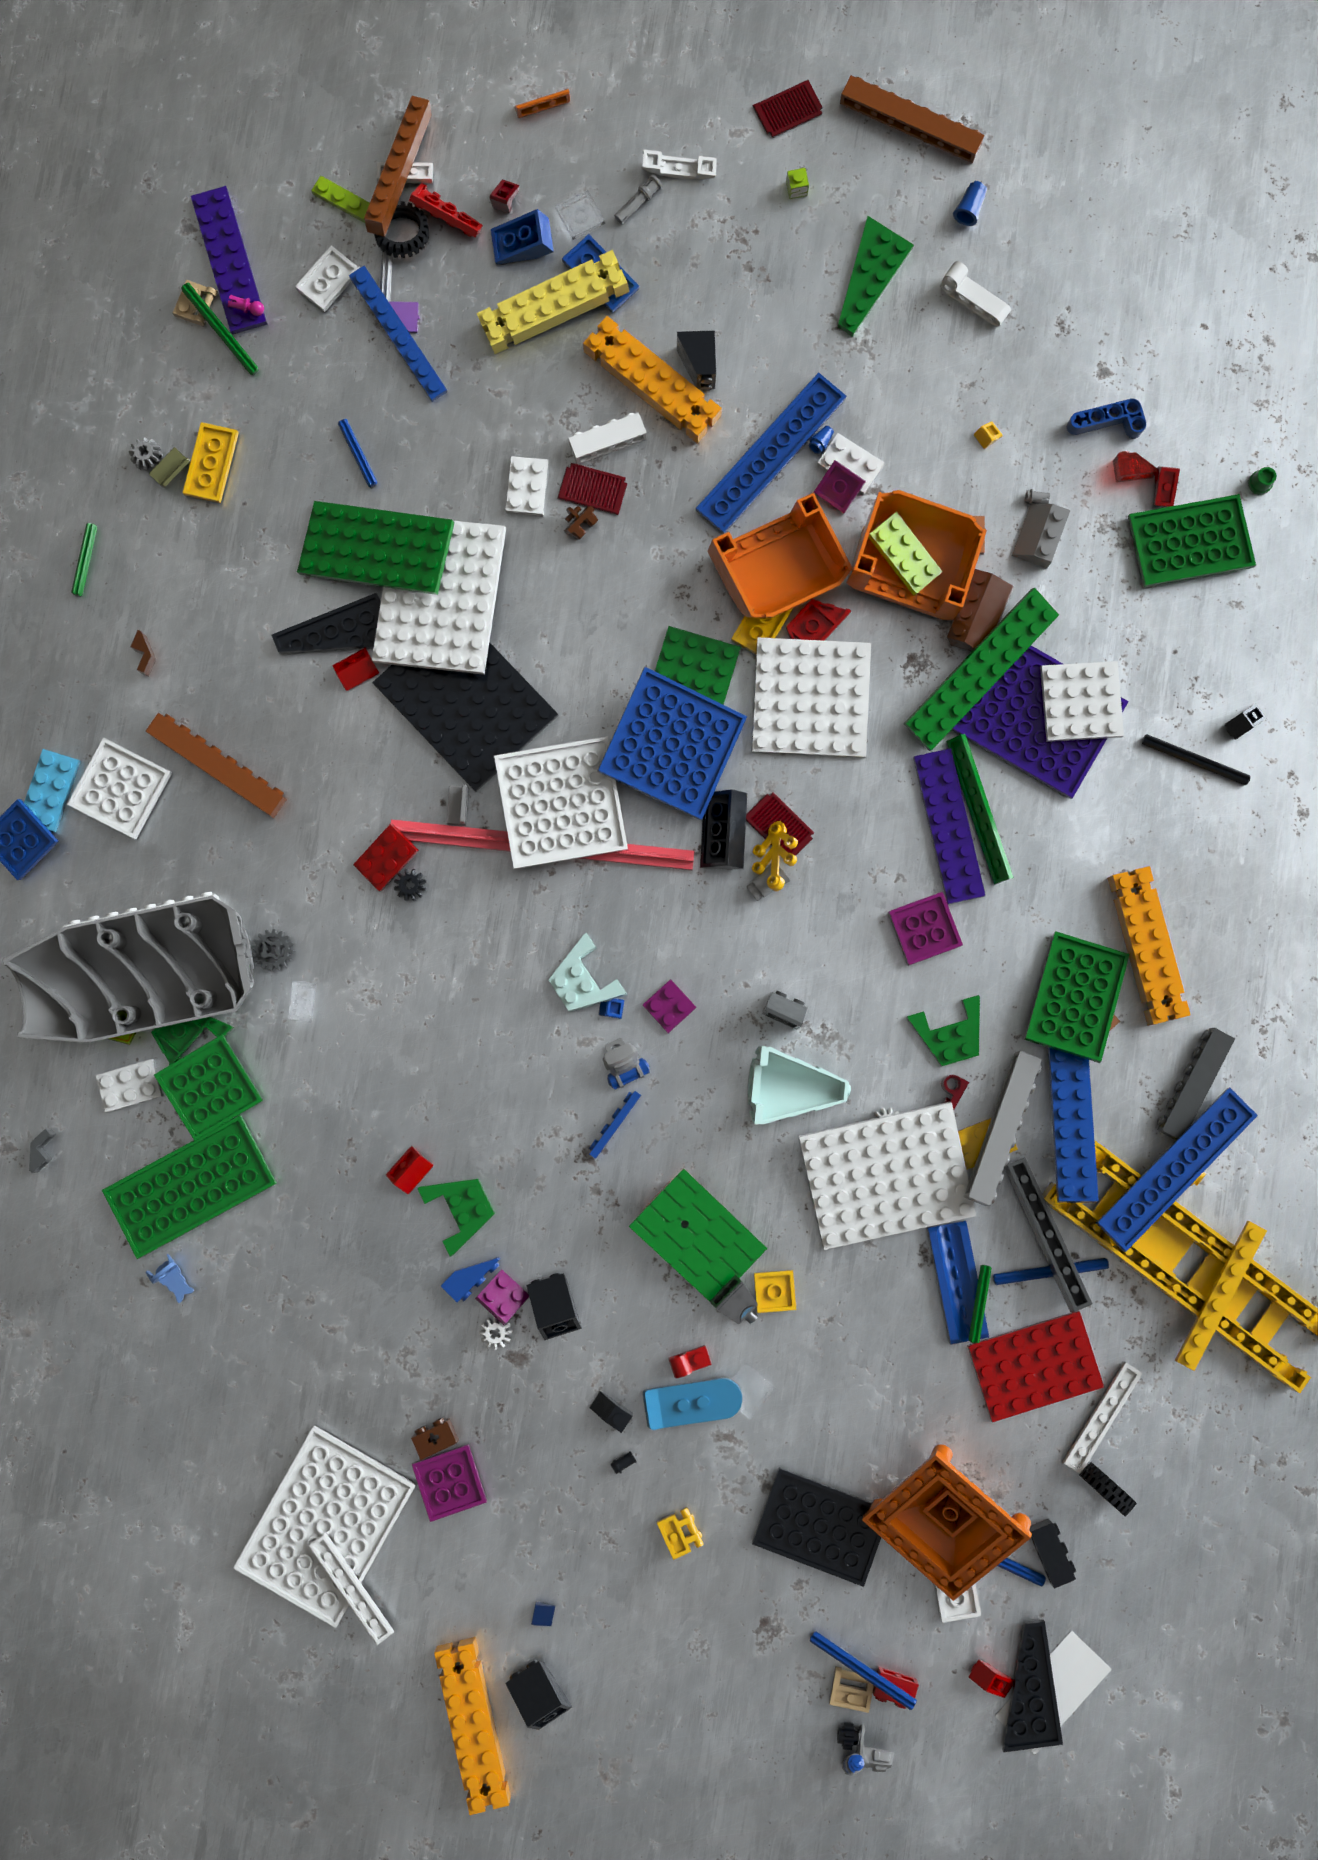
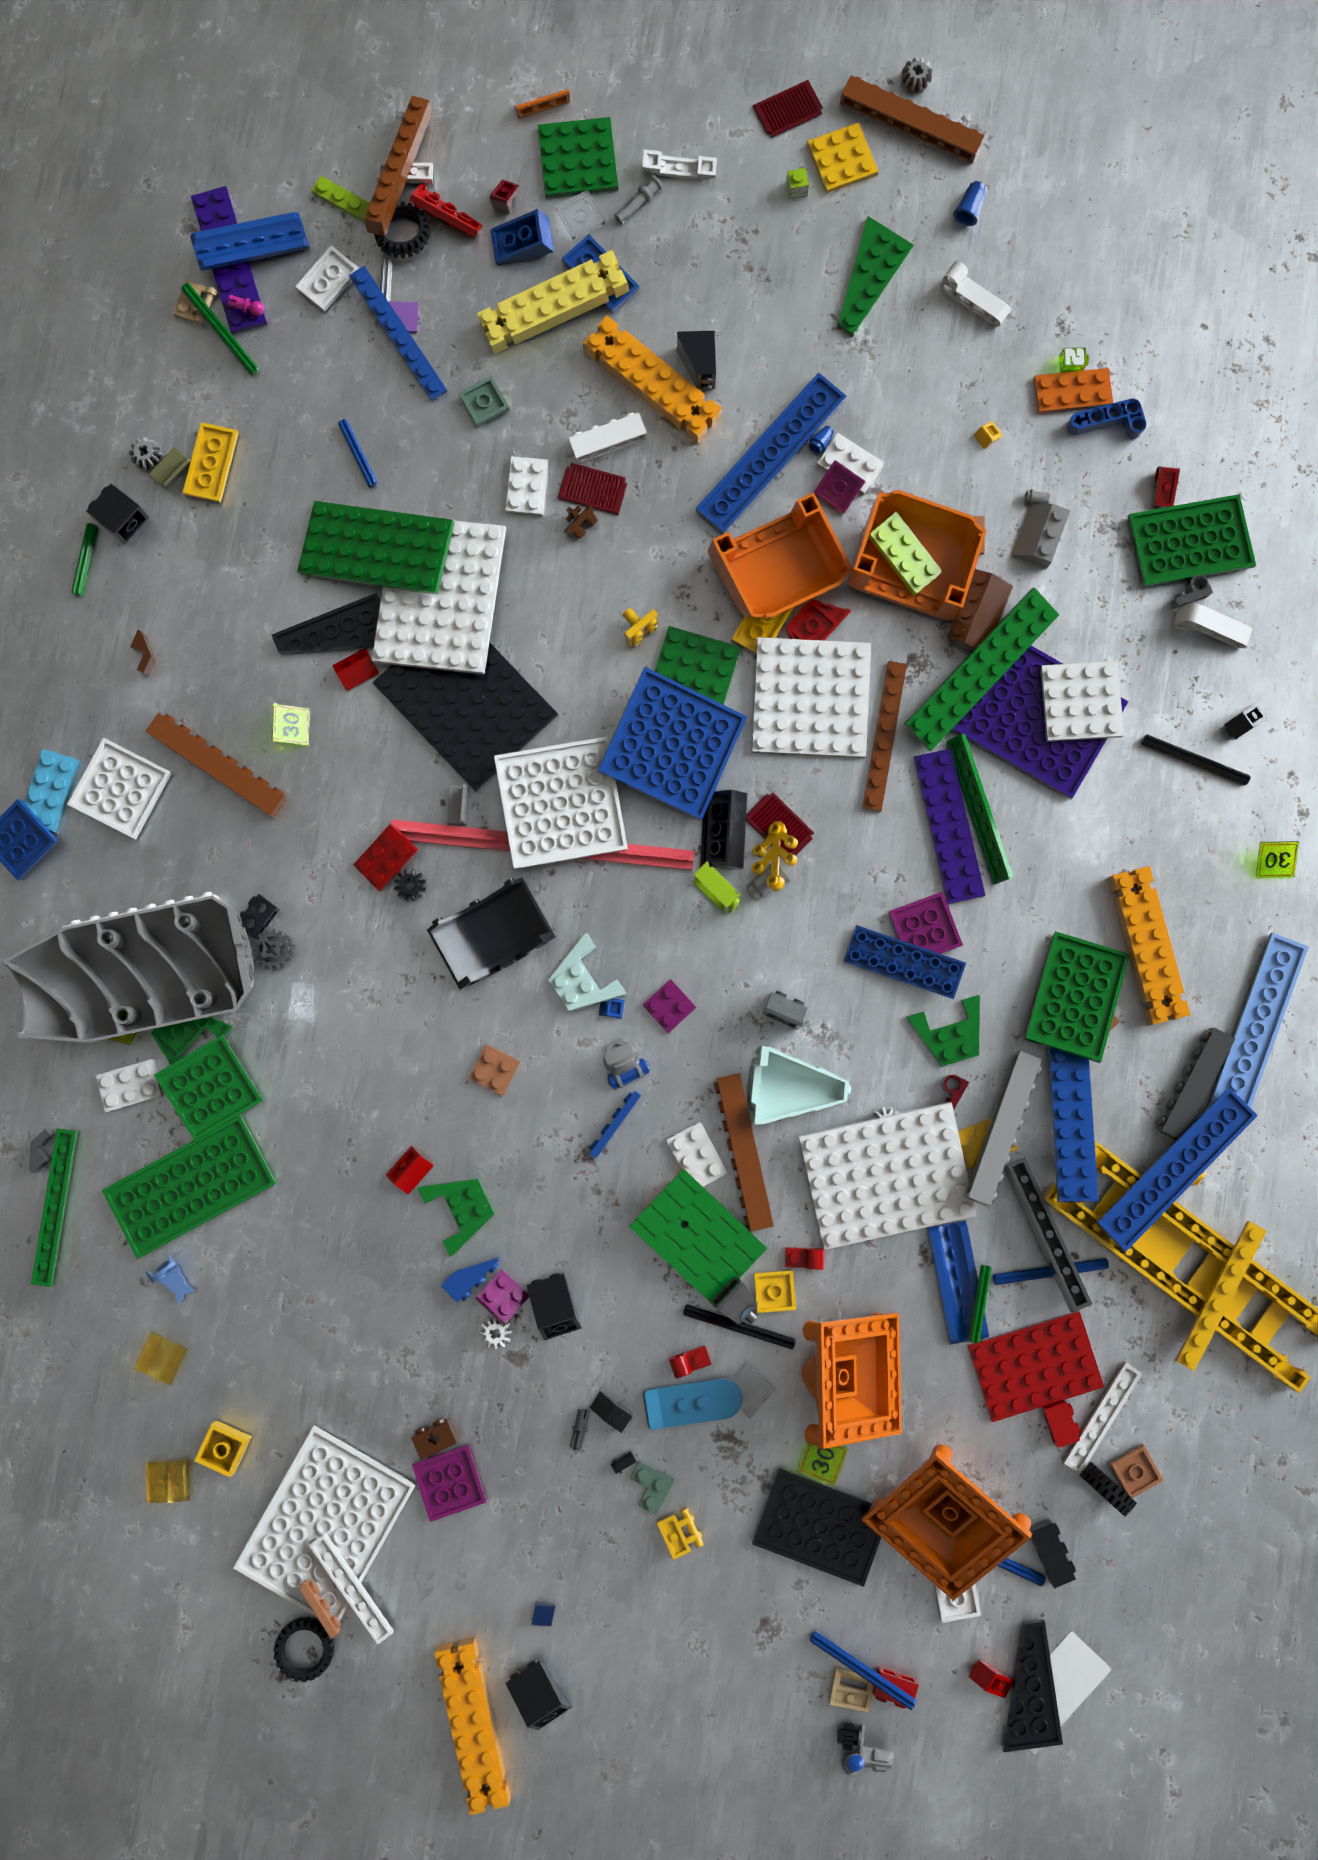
(54, 1207): none -> green plate
(117, 513): none -> black slope
(160, 1358): none -> clear yellow slope
(167, 1481): none -> clear yellow slope
(223, 1448): none -> yellow brick
(249, 241): none -> blue plate
(261, 920): none -> black brick
(280, 1654): none -> black tyre
(290, 725): none -> clear neon green piece
(320, 1607): none -> nougat plate
(484, 401): none -> sand green plate
(491, 933): none -> black panel
(494, 1070): none -> nougat plate
(577, 157): none -> green plate
(579, 1429): none -> dark grey axle
(640, 627): none -> yellow plate
(657, 1486): none -> sand green plate
(697, 1154): none -> white plate
(717, 888): none -> lime window
(743, 1328): none -> black axle
(745, 1153): none -> dark orange brick
(805, 1258): none -> red plate
(823, 1463): none -> clear neon green piece
(842, 157): none -> yellow plate
(854, 1379): none -> orange piece
(884, 736): none -> dark orange plate
(905, 962): none -> blue plate
(916, 74): none -> light grey gear
(1061, 1424): none -> red brick
(1073, 359): none -> clear neon green brick
(1073, 390): none -> orange plate
(1132, 467): clear red slope -> none
(1136, 1471): none -> nougat plate
(1192, 593): none -> dark grey plate
(1213, 624): none -> white beam
(1261, 1018): none -> light blue plate
(1262, 480): green piece -> none
(1277, 859): none -> clear neon green piece

